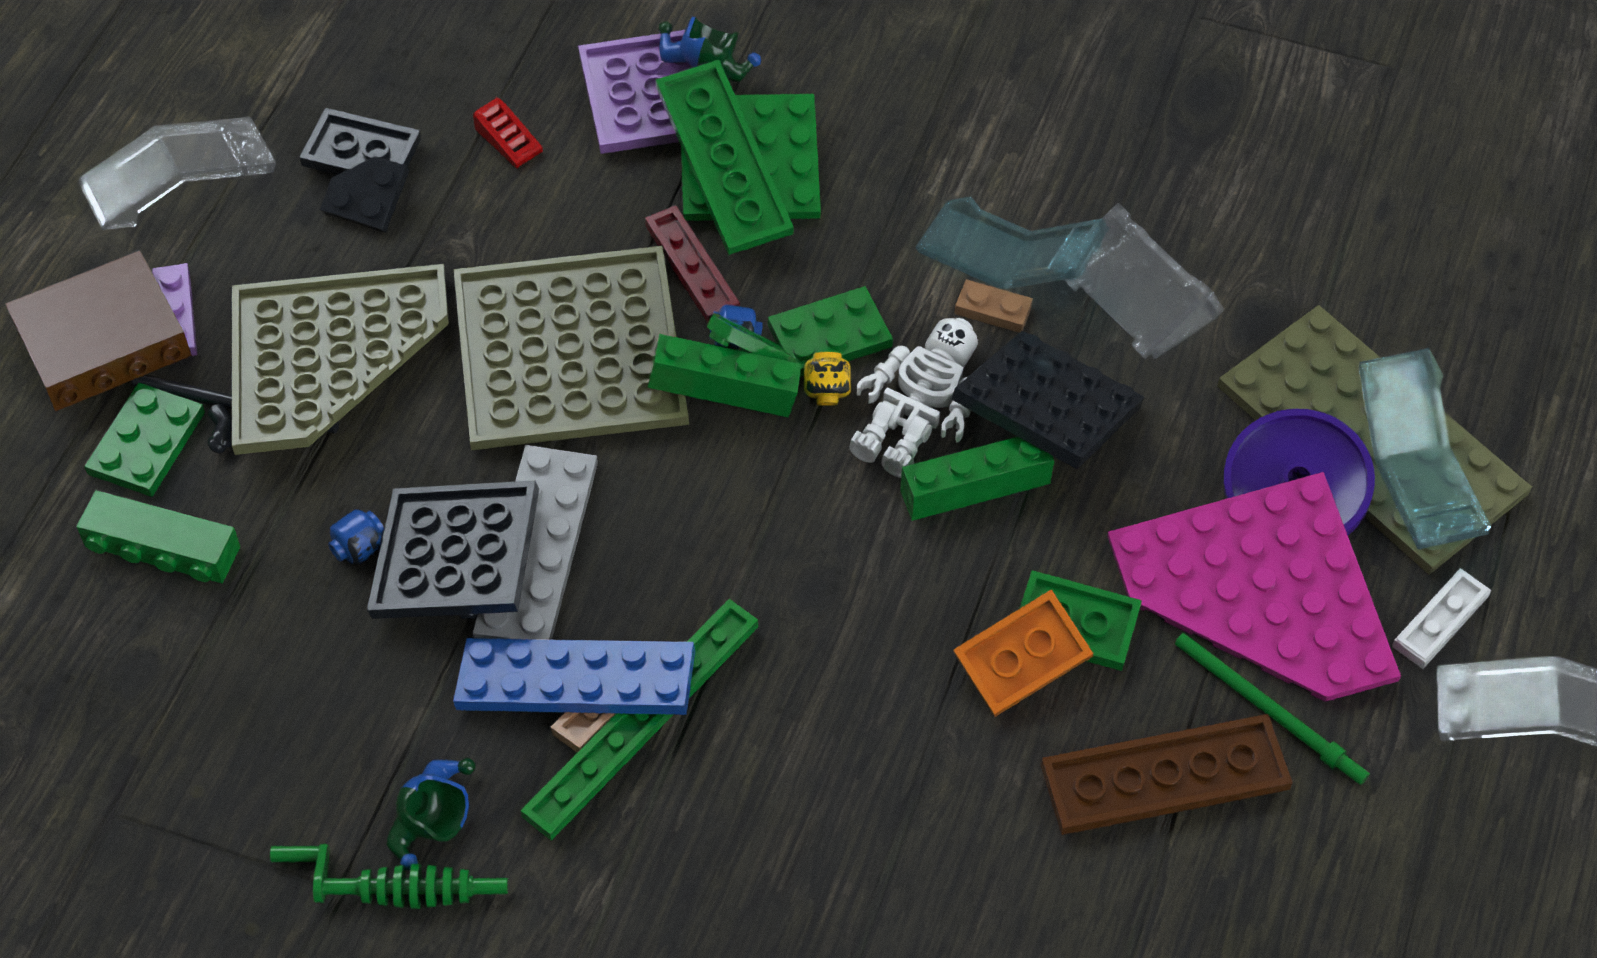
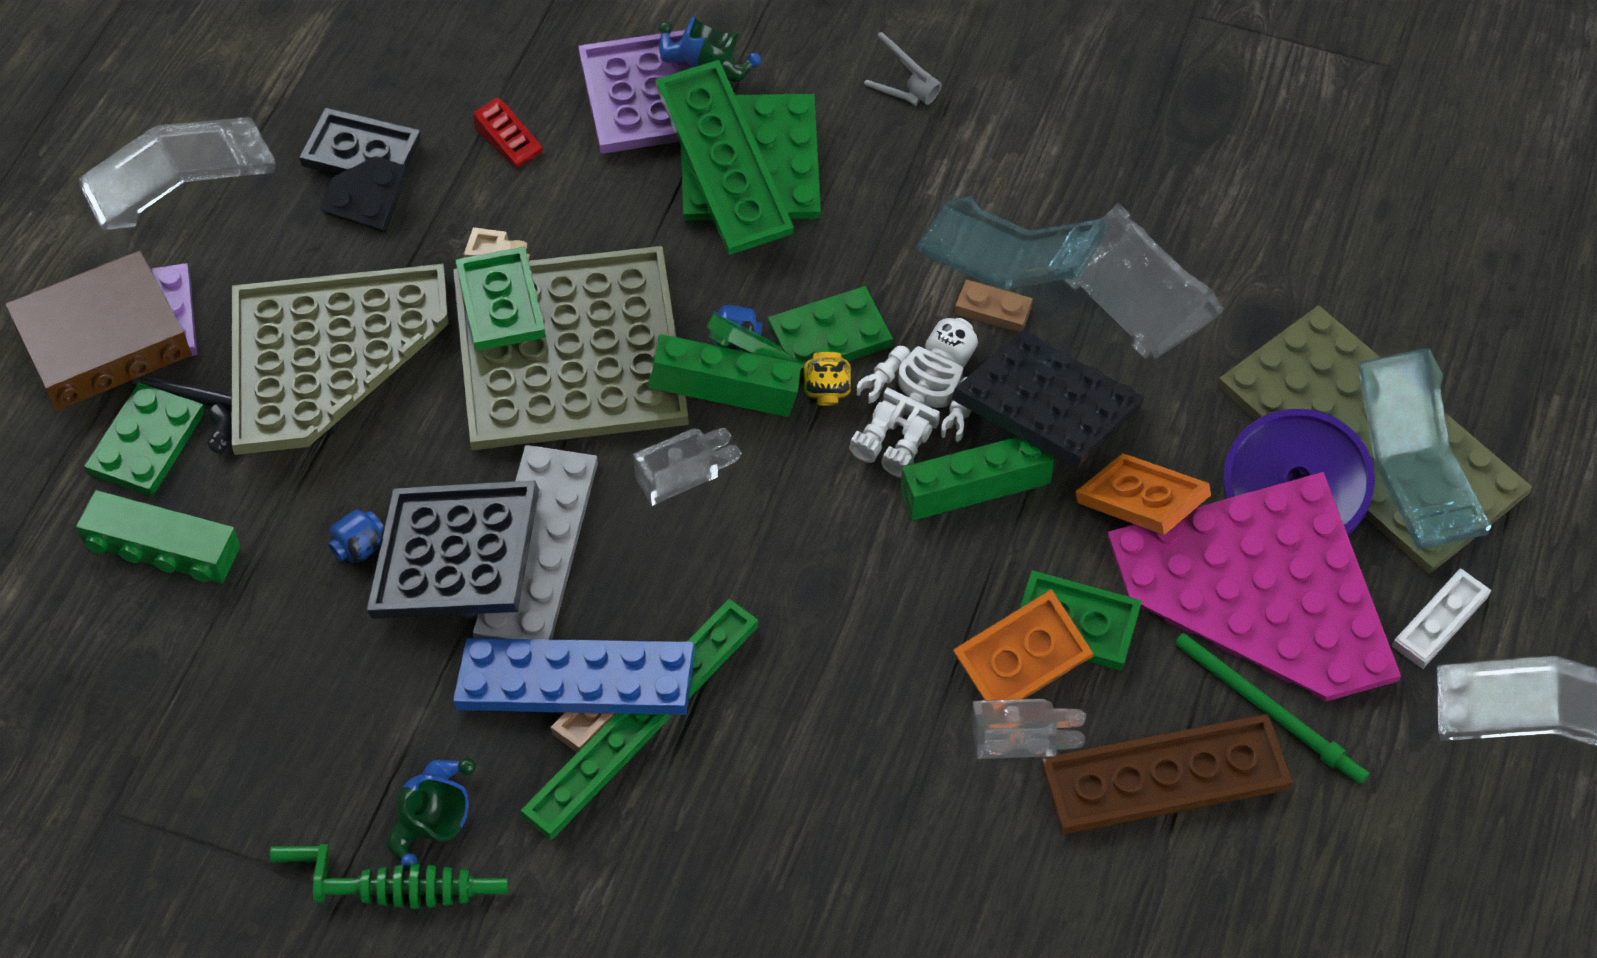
(489, 241): none -> tan plate
(500, 298): none -> plate
(683, 462): none -> clear hinge
(690, 261): dark red plate -> none
(921, 84): none -> light grey plant
(1024, 728): none -> clear hinge
(1143, 493): none -> orange plate

